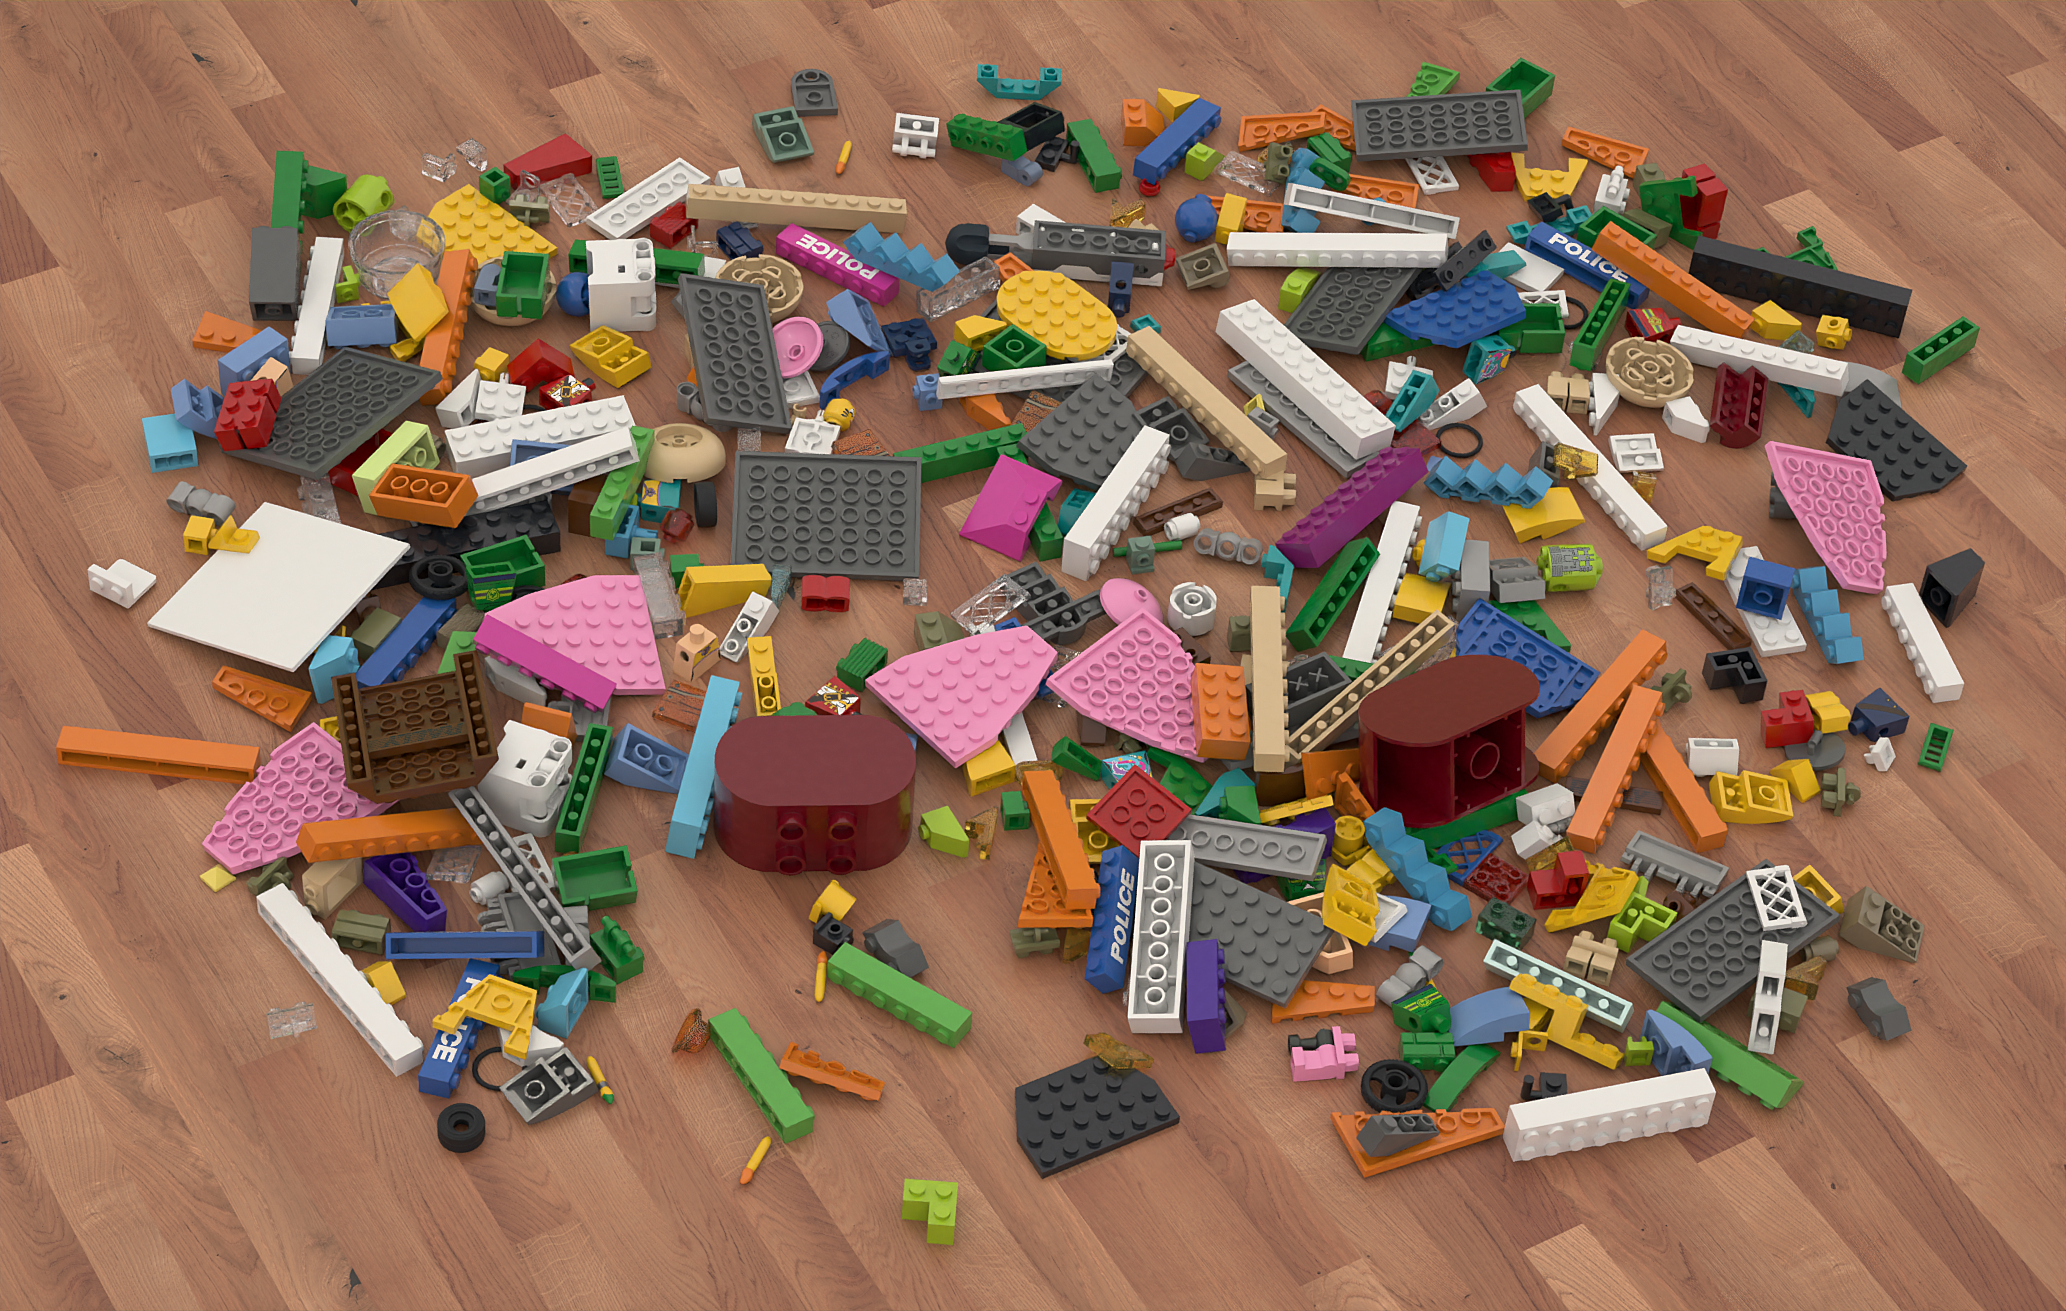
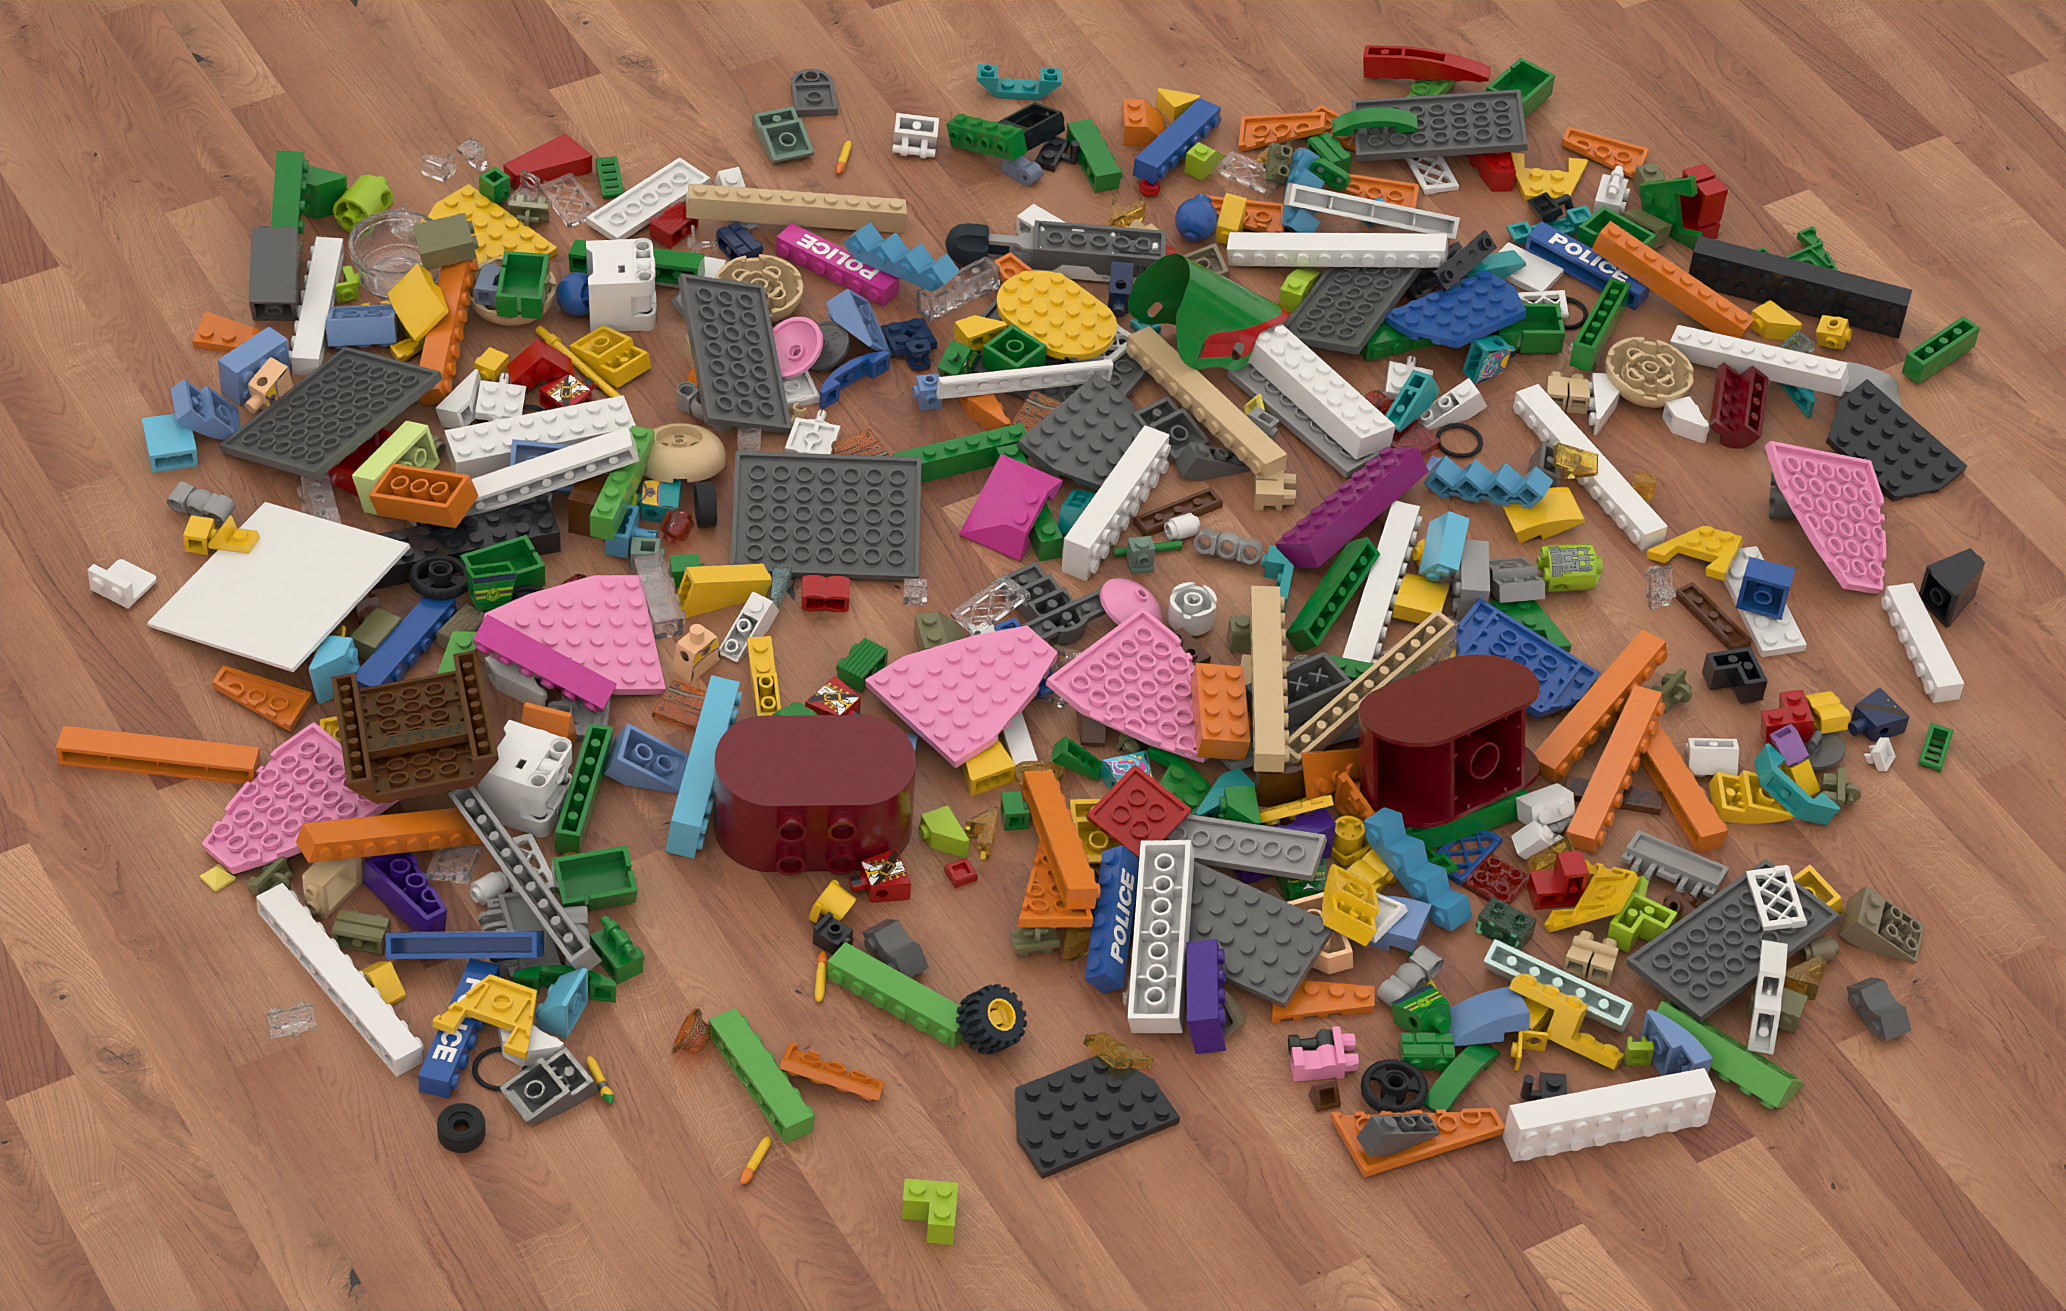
(251, 410): red piece -> none
(445, 241): none -> olive brick
(555, 342): none -> yellow bar
(839, 413): yellow head -> none
(883, 878): none -> torso
(960, 873): none -> red tile
(991, 1019): none -> black wheel
(1204, 310): none -> green piece
(1325, 1095): none -> reddish brown slope
(1374, 118): none -> green slope
(1421, 63): none -> red slope
(1635, 453): white slope -> none
(1651, 324): red torso -> none
(1788, 793): none -> teal slope
(1789, 745): none -> medium lavender slope
(1824, 616): dark azure brick -> none

